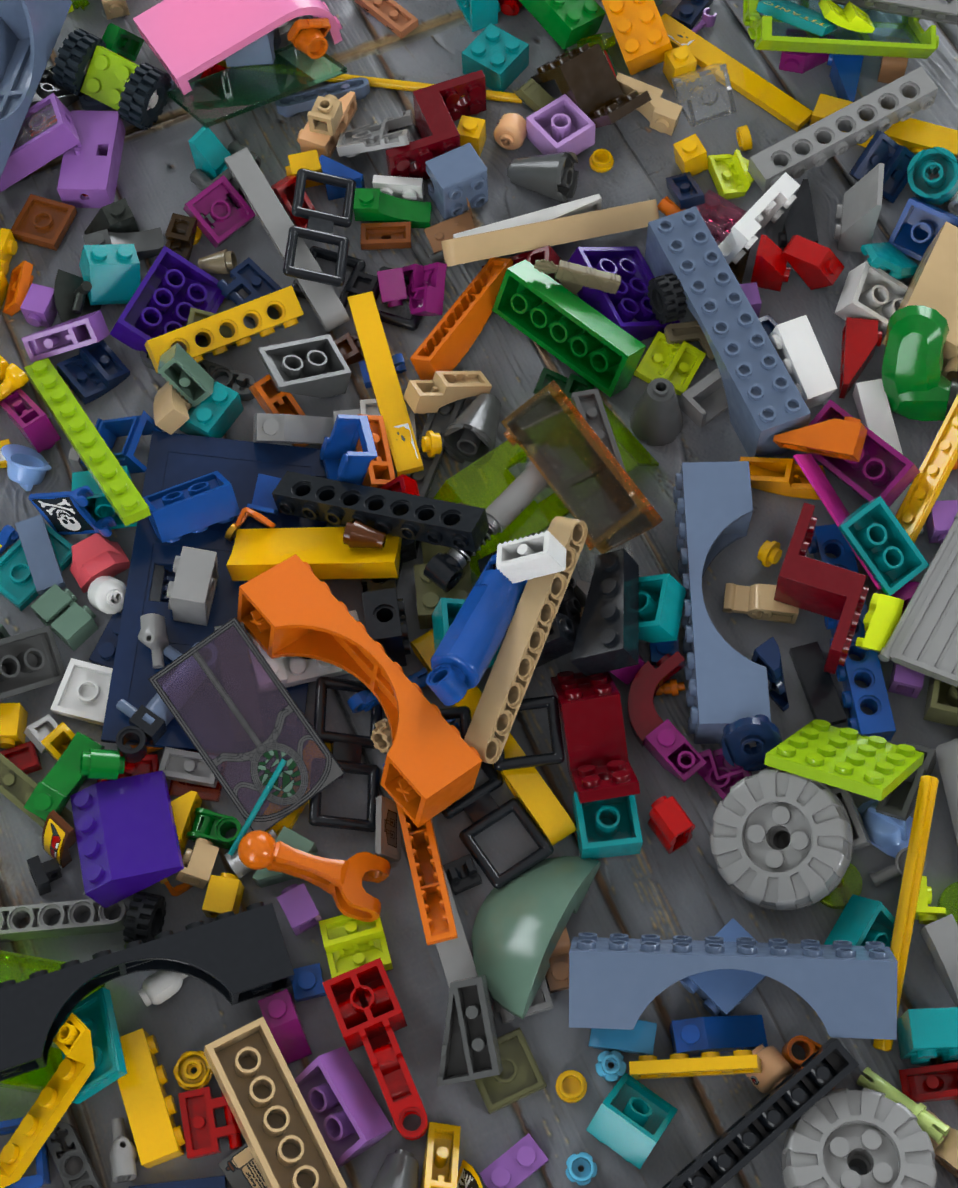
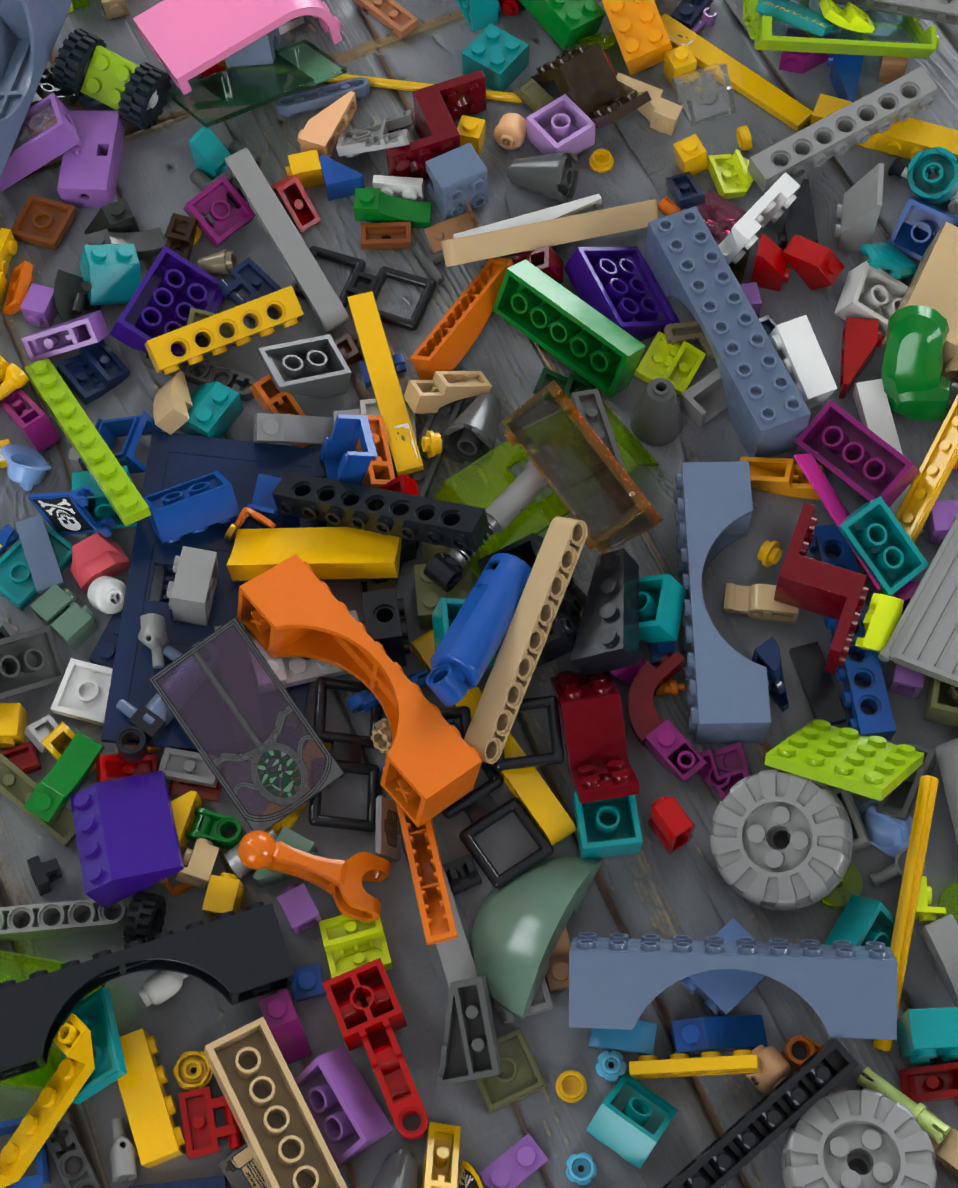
(58, 838): slope -> none
(102, 764): green brick -> none
(122, 42): green panel -> none
(185, 375): sand green brick -> none
(257, 806): teal axle -> none
(309, 36): orange piece -> none
(319, 228): black bar -> none
(327, 110): tan brick -> none
(362, 536): reddish brown cone -> none
(392, 287): magenta brick -> none
(426, 288): magenta slope -> none
(531, 557): white brick -> none
(576, 276): dark tan piece -> none
(667, 298): black tyre -> none
(745, 730): dark blue plate -> none
(828, 438): orange slope -> none
(895, 159): dark blue slope -> none

